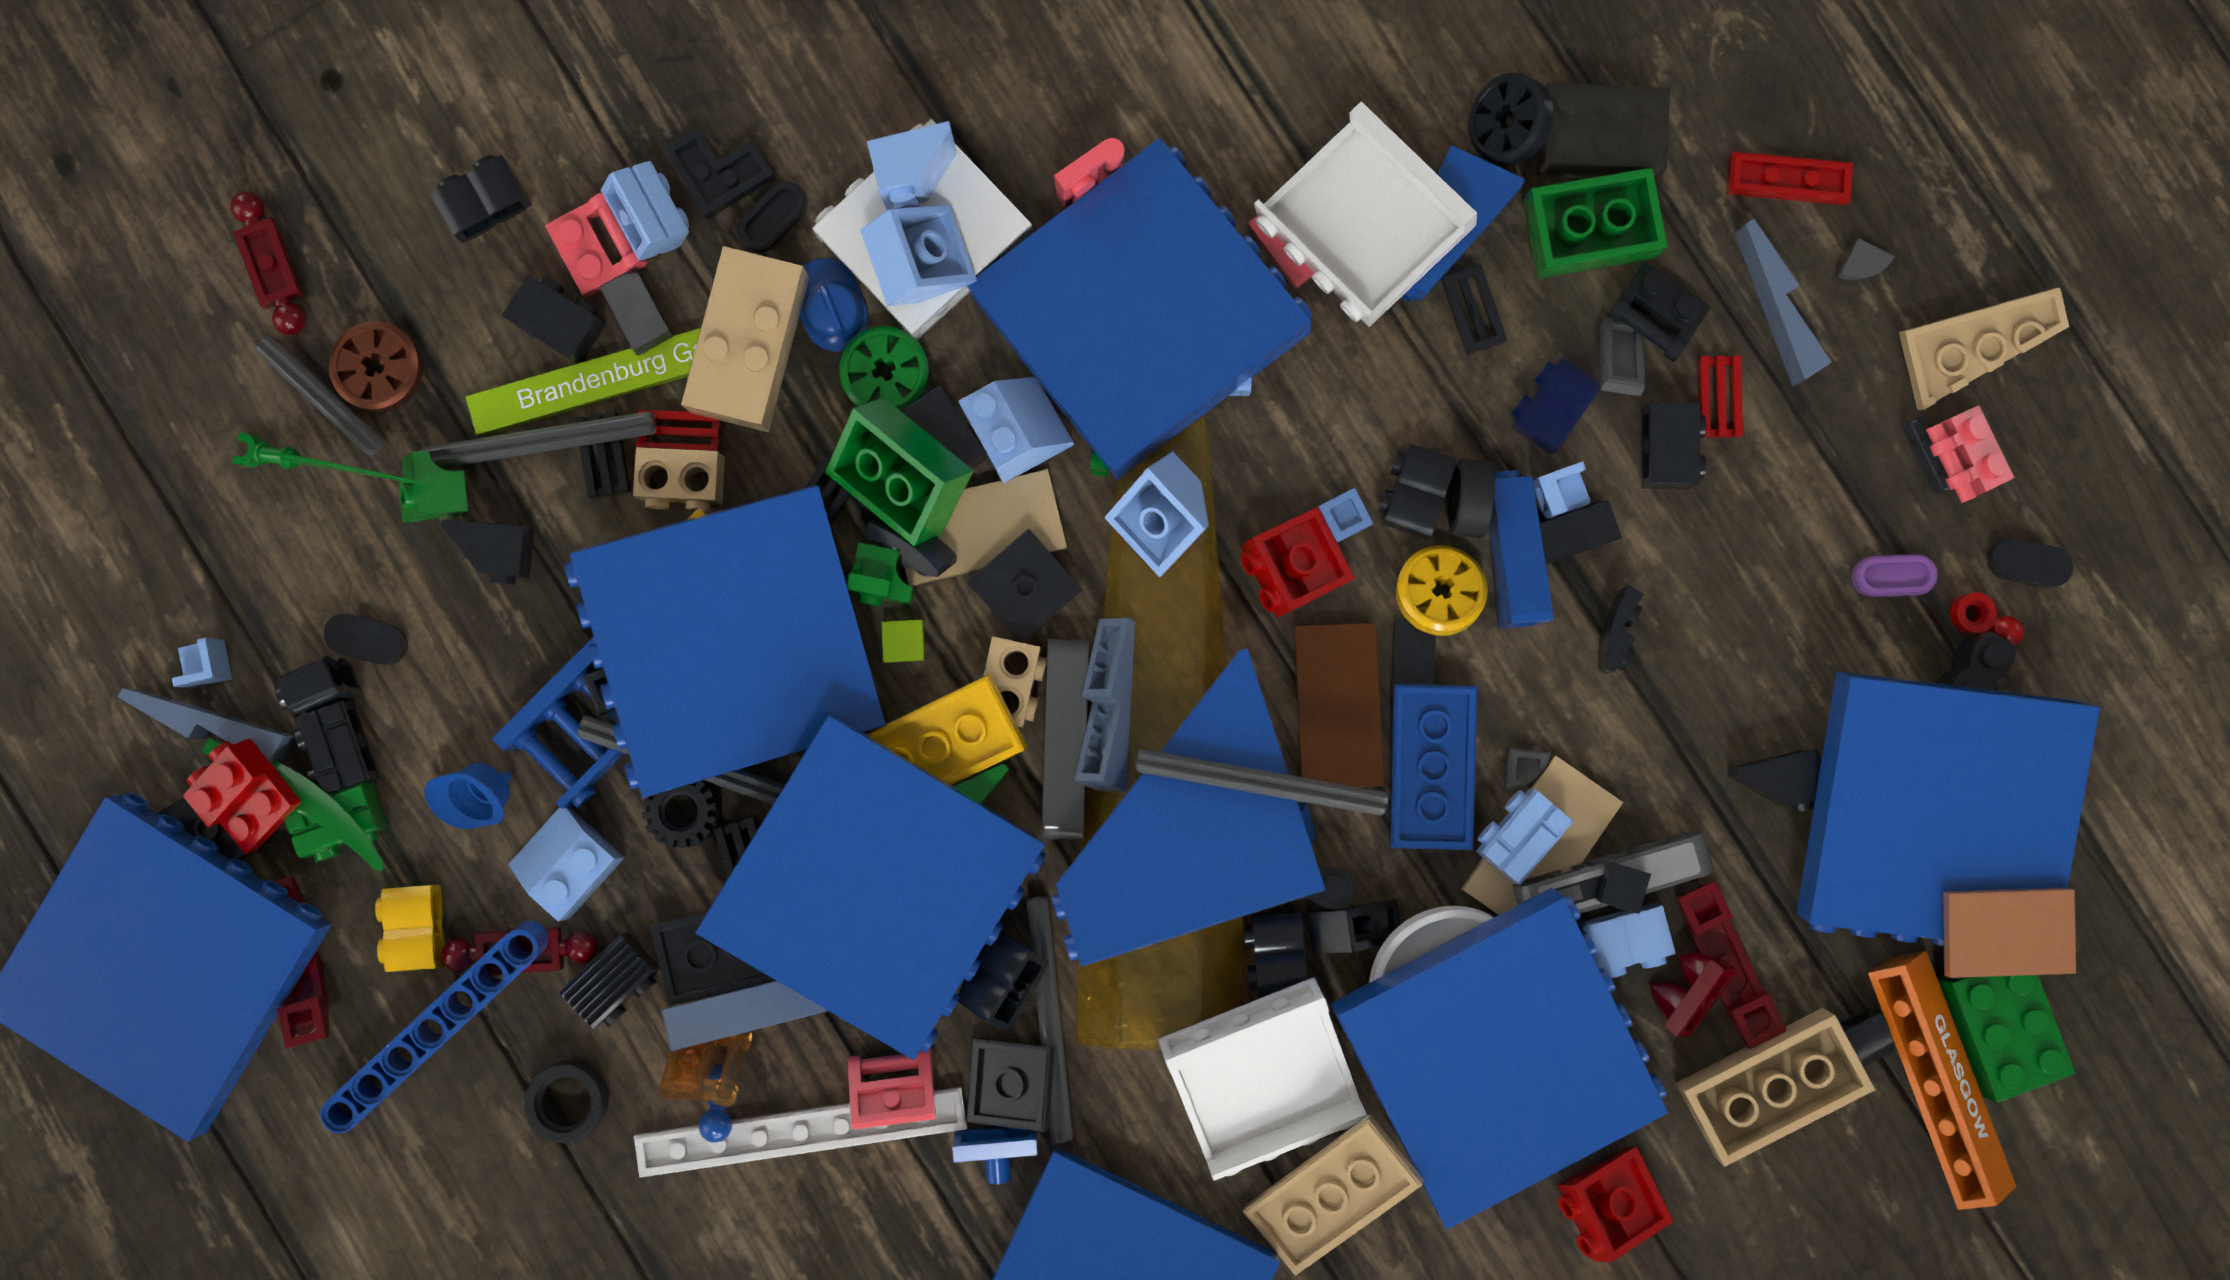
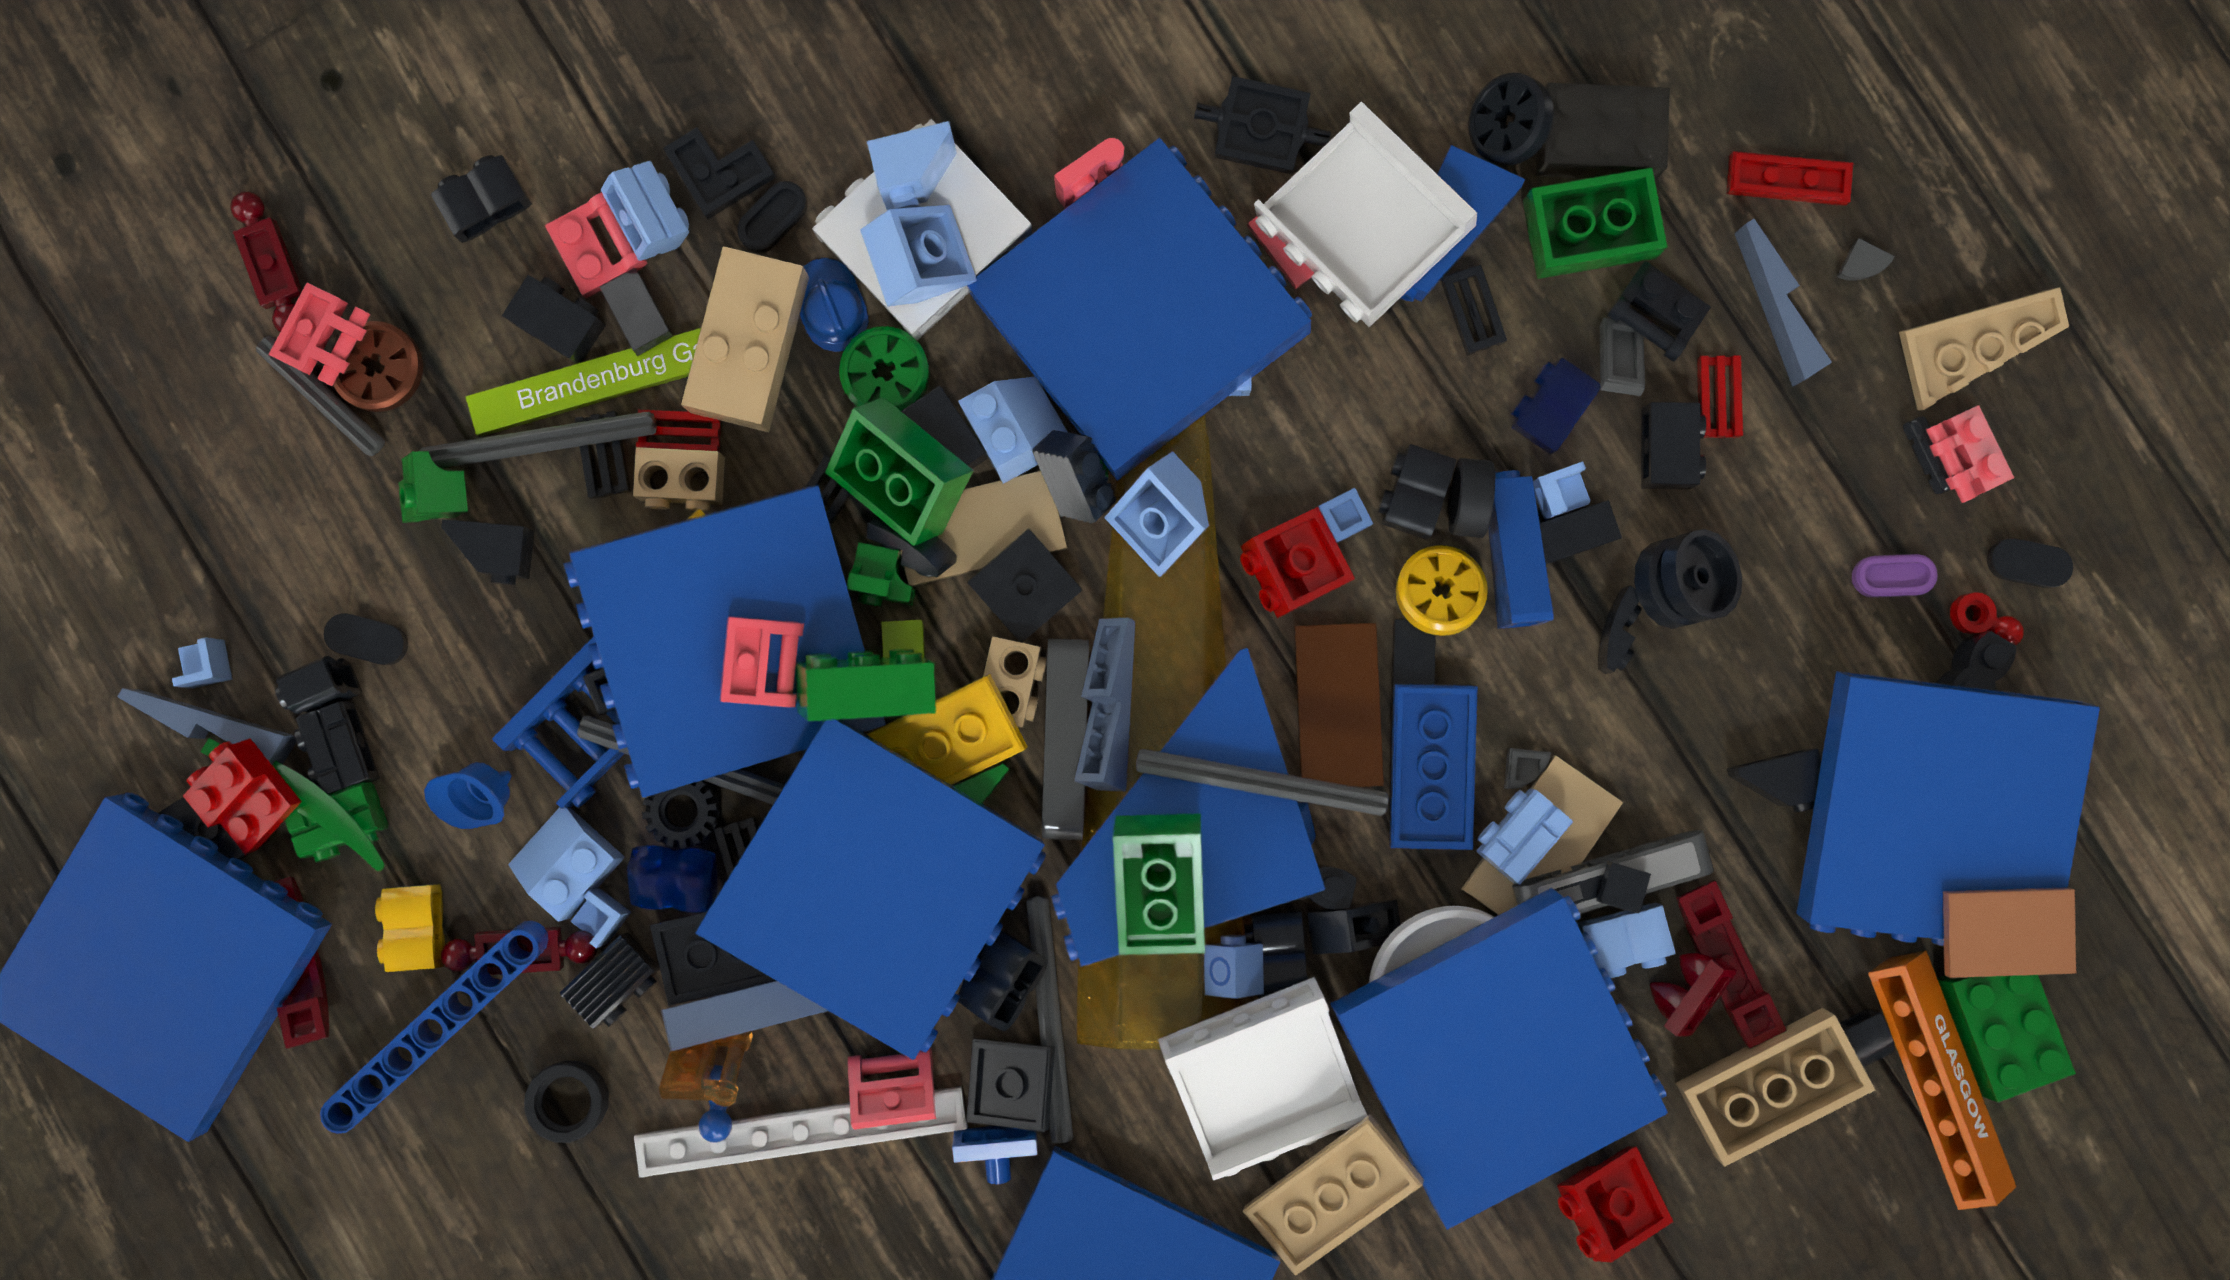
(287, 457): green sword -> none
(309, 330): none -> coral plate
(600, 916): none -> light blue panel
(672, 878): none -> clear blue brick
(747, 661): none -> coral plate
(865, 685): none -> green brick
(1074, 476): none -> black brick
(1159, 884): none -> green slope
(1233, 968): none -> medium blue brick
(1262, 125): none -> black plate
(1688, 579): none -> black wheel

